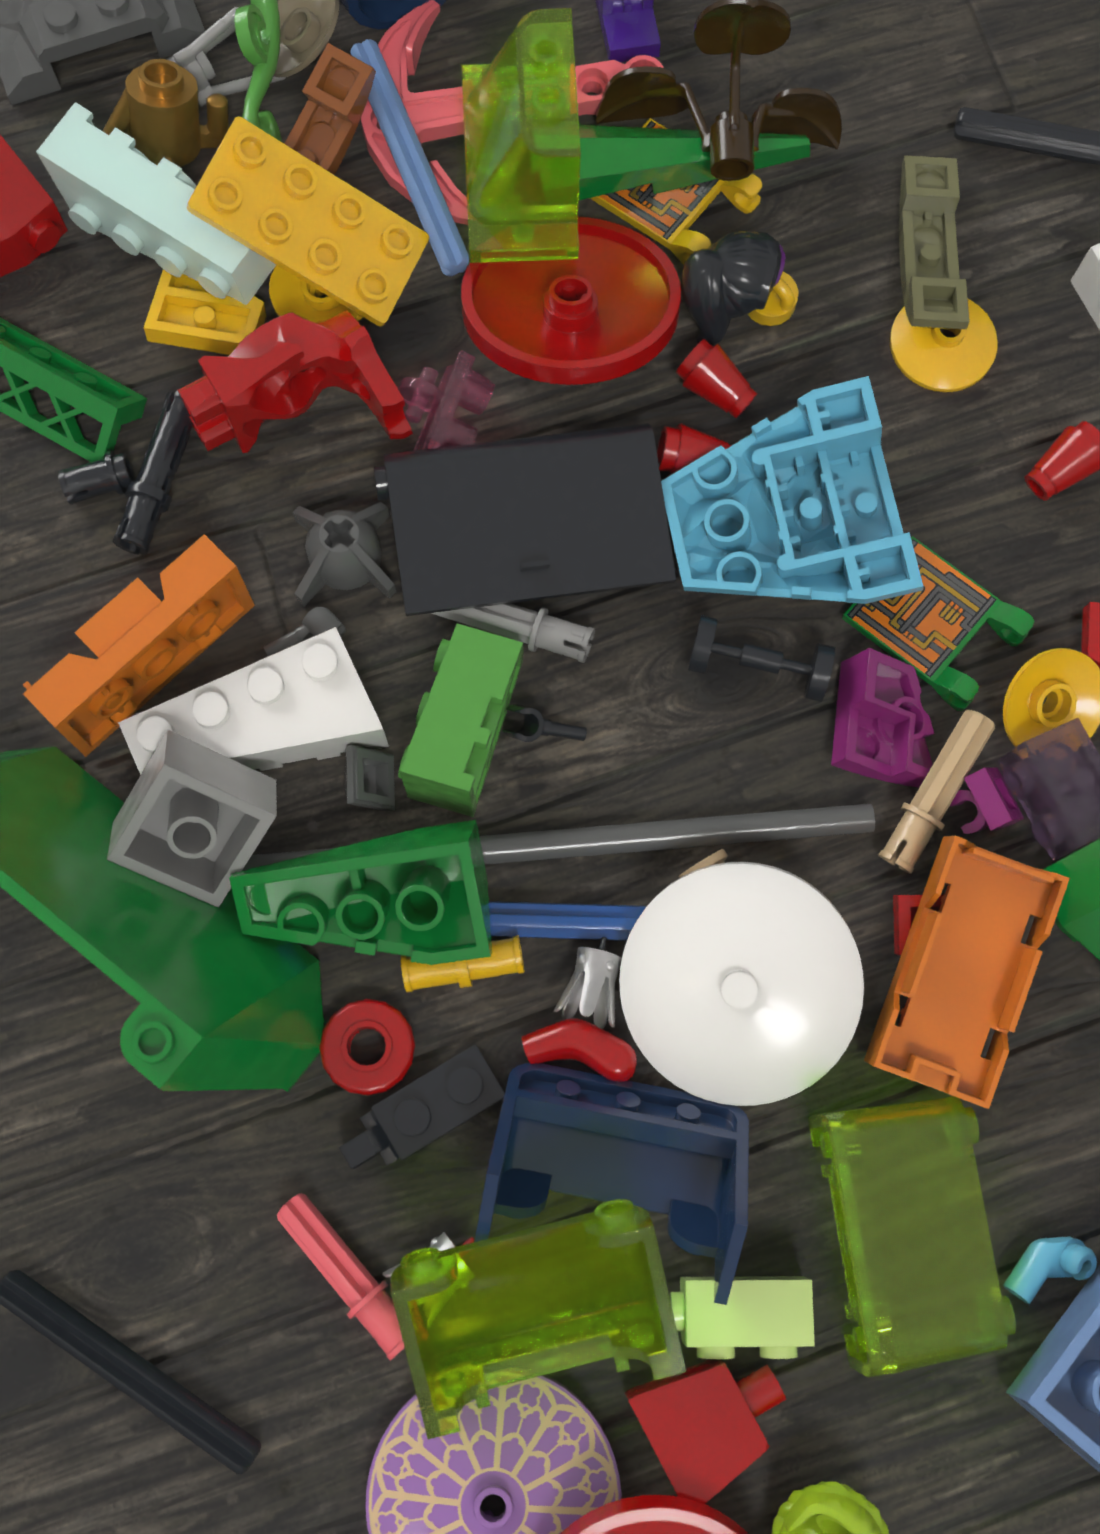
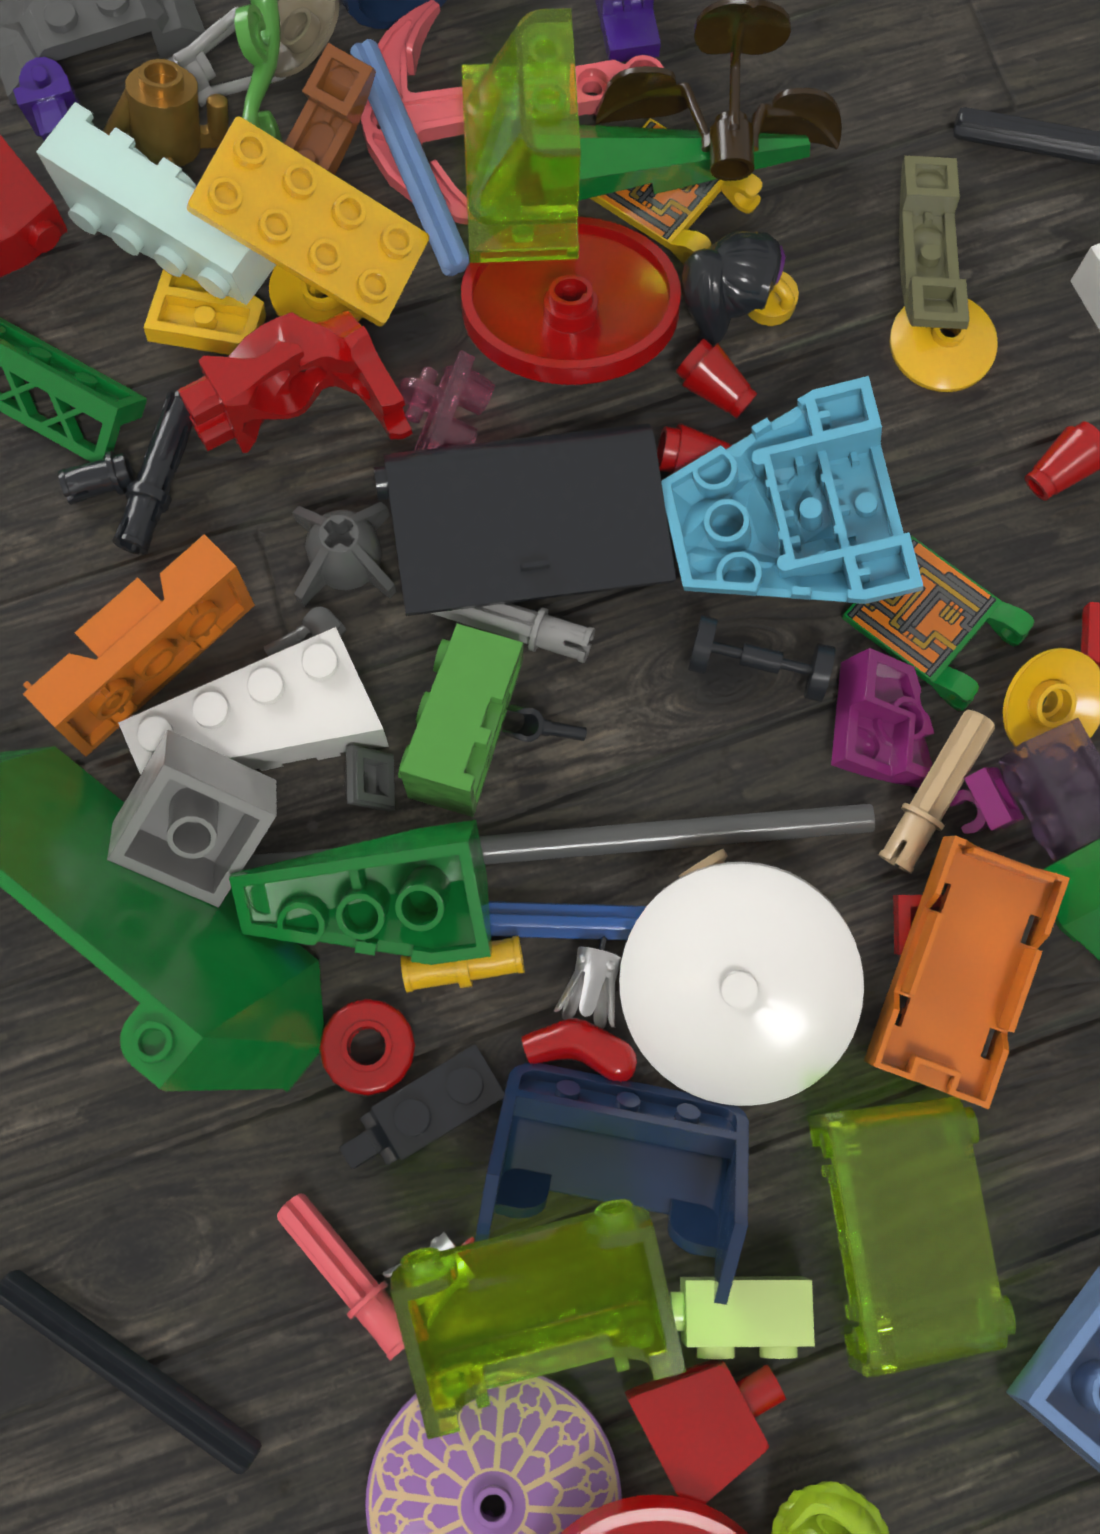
(44, 94): none -> dark purple hips
(1049, 1259): medium azure arm -> none

